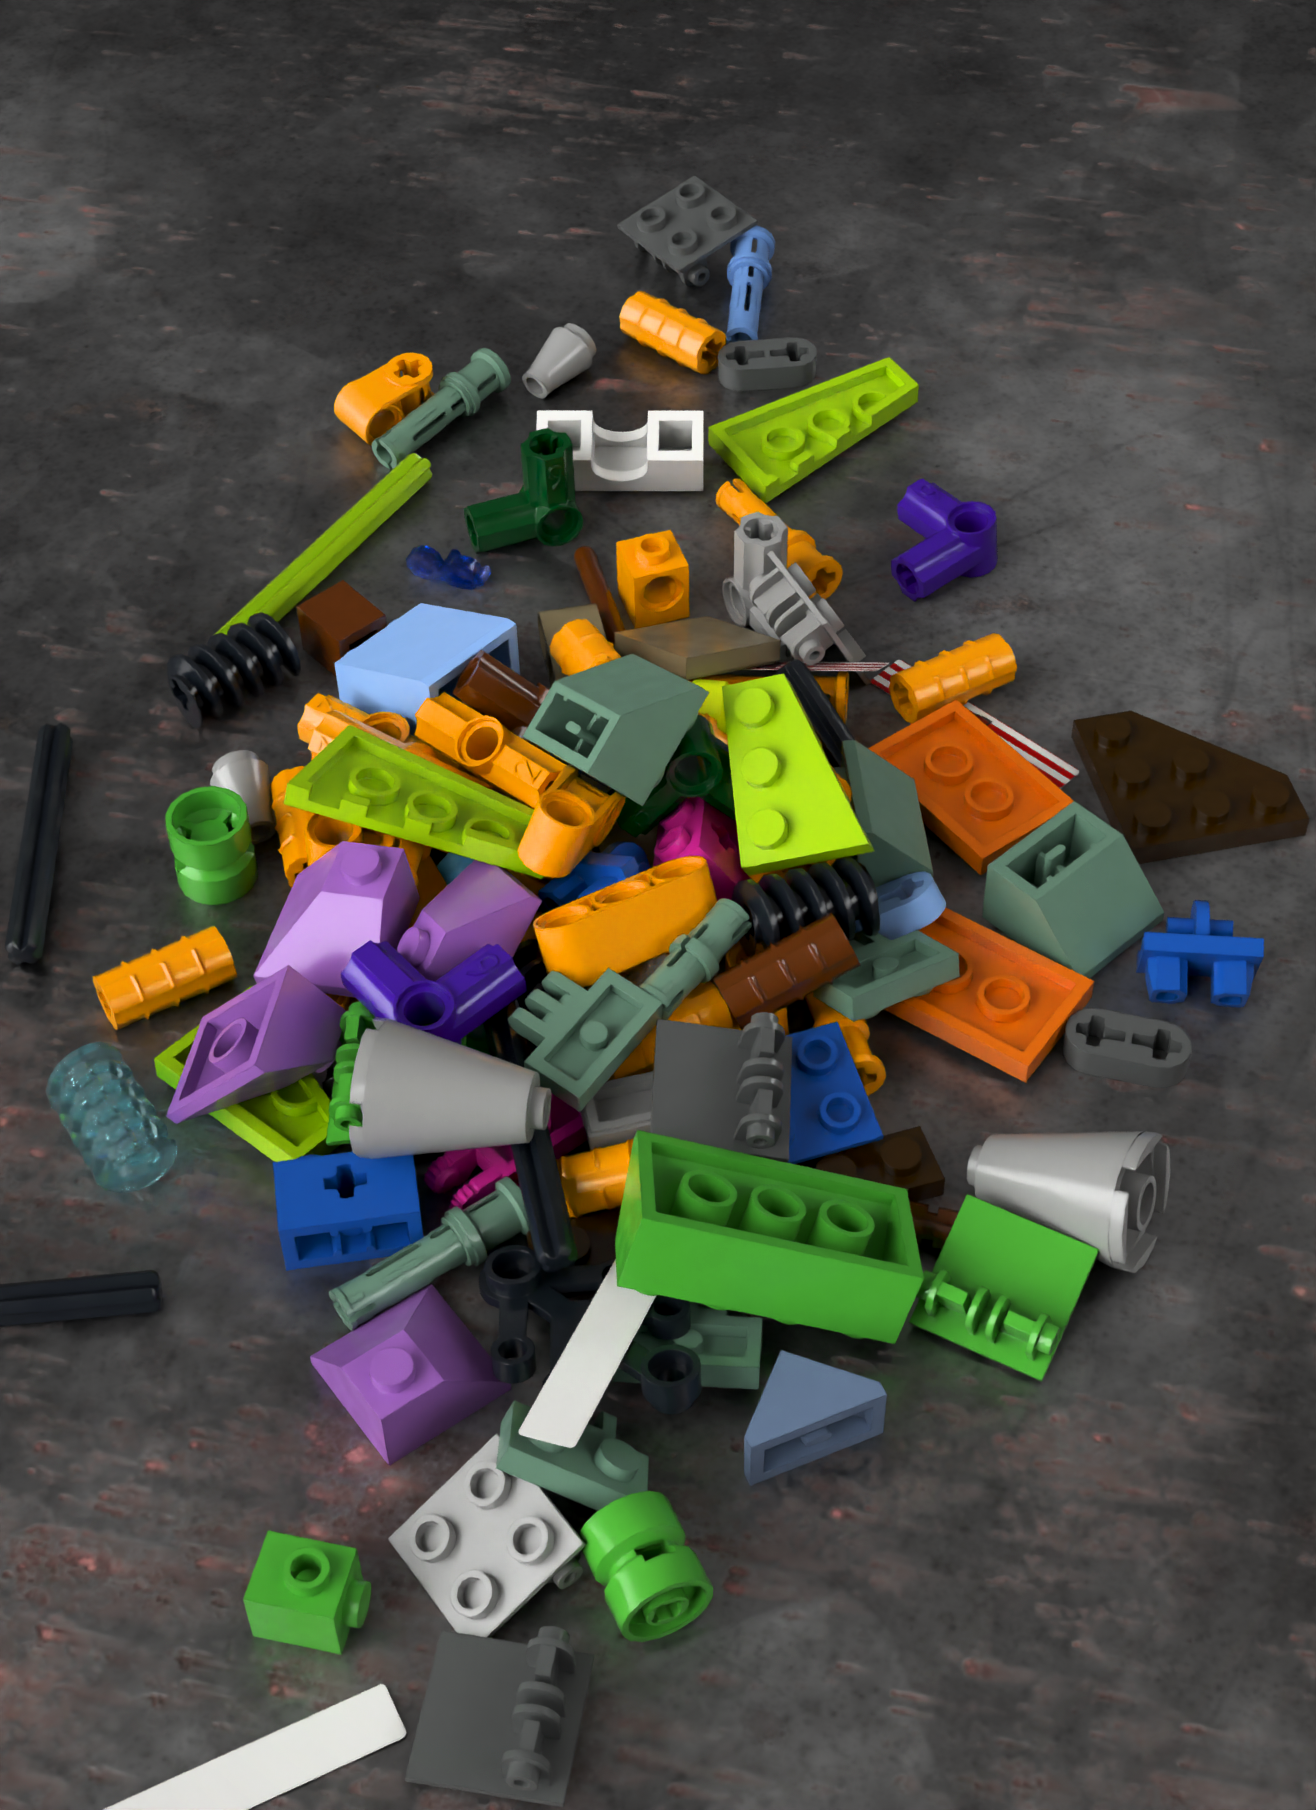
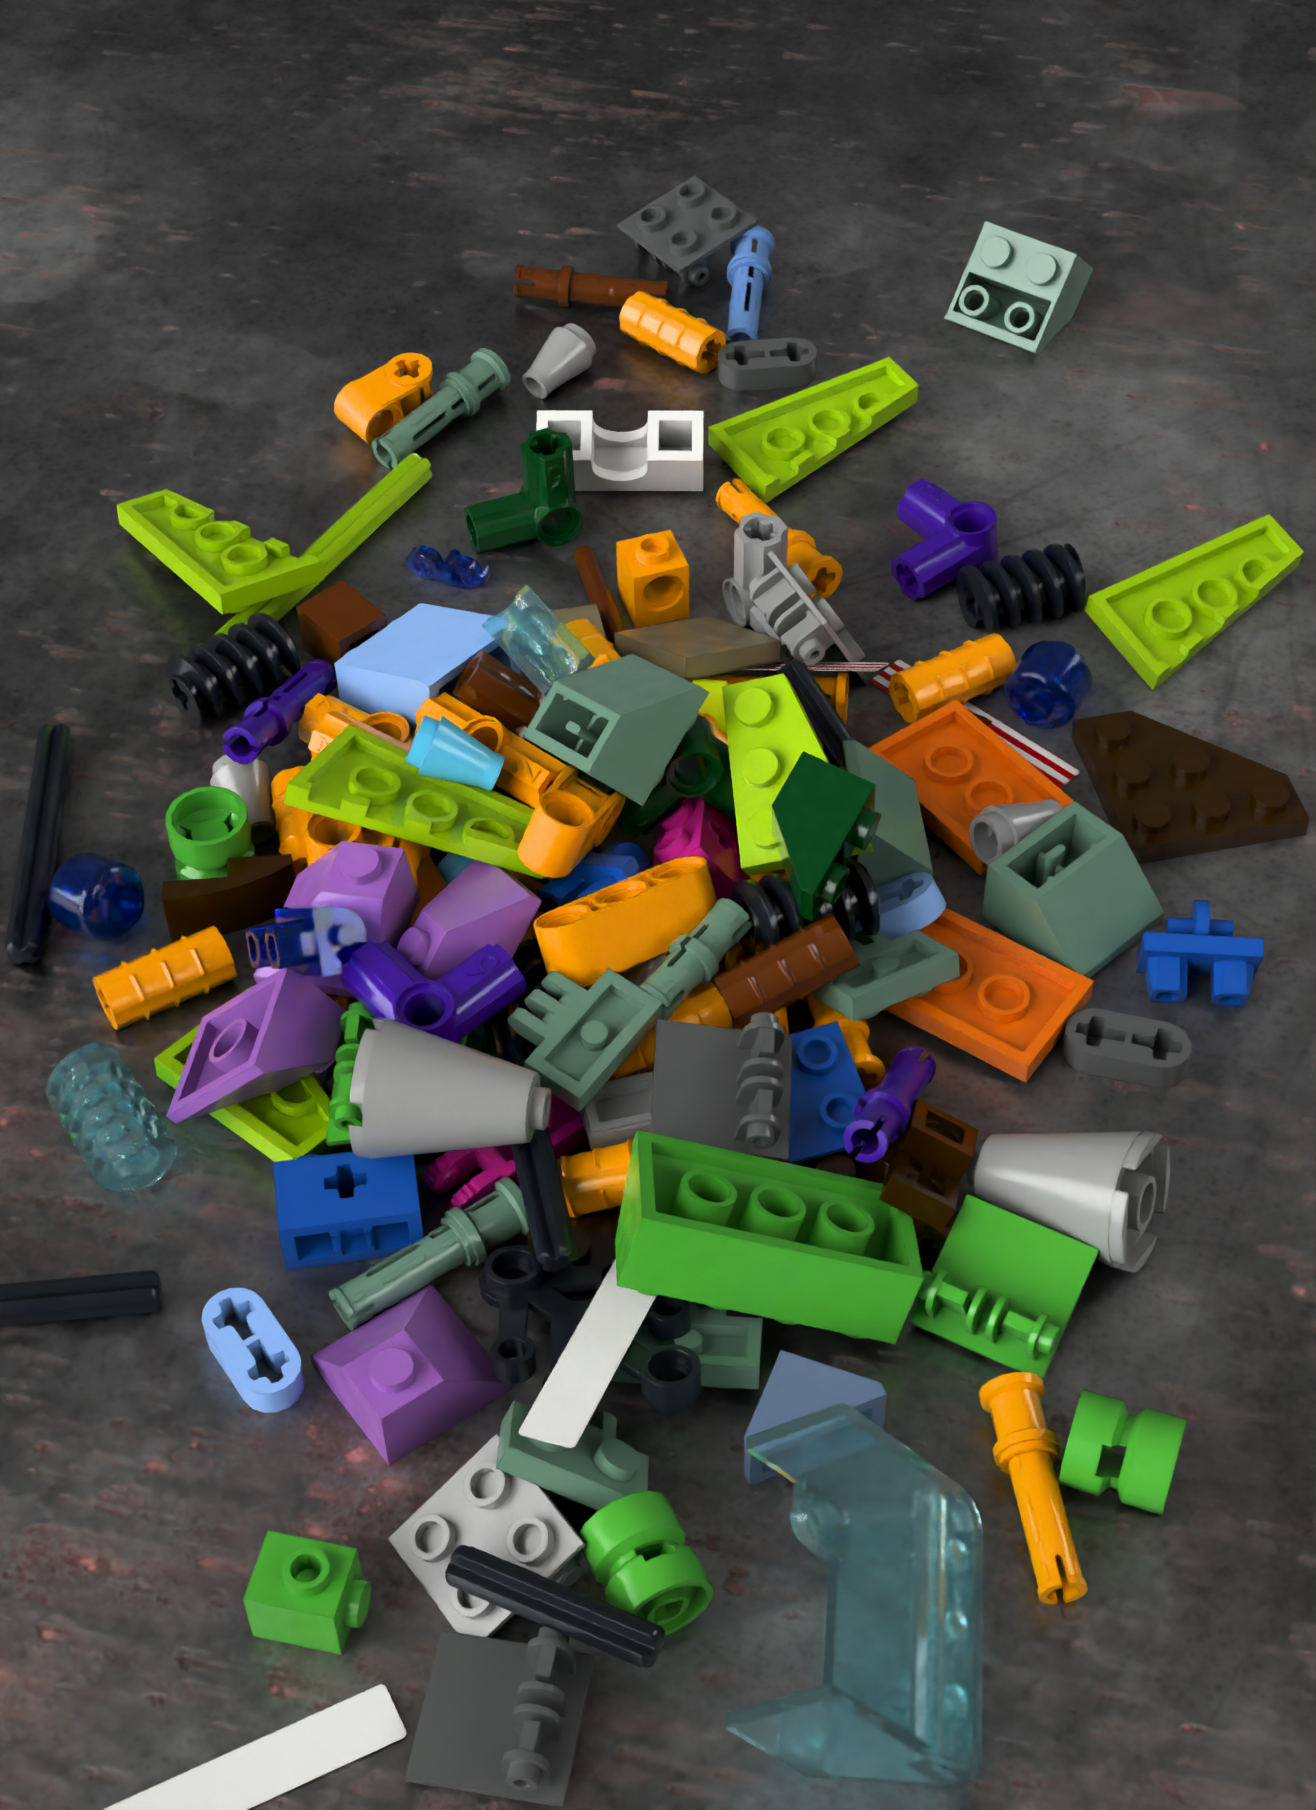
(96, 896): none -> clear blue head
(213, 555): none -> lime wing
(229, 903): none -> dark brown slope
(240, 1356): none -> light blue beam
(271, 718): none -> dark purple pin
(308, 939): none -> clear blue hips
(453, 755): none -> medium azure cone
(538, 641): none -> clear light blue hips
(555, 1606): none -> black axle
(584, 288): none -> reddish brown pin
(818, 825): none -> dark green slope
(888, 1105): none -> dark purple pin
(899, 1613): none -> clear light blue windscreen
(929, 1165): none -> dark brown slope
(1007, 824): none -> light grey cone
(1018, 289): none -> slope
(1022, 585): none -> black piece
(1028, 1454): none -> light orange pin
(1049, 682): none -> clear blue head
(1150, 1456): none -> bright green wheel
(1188, 600): none -> lime wing

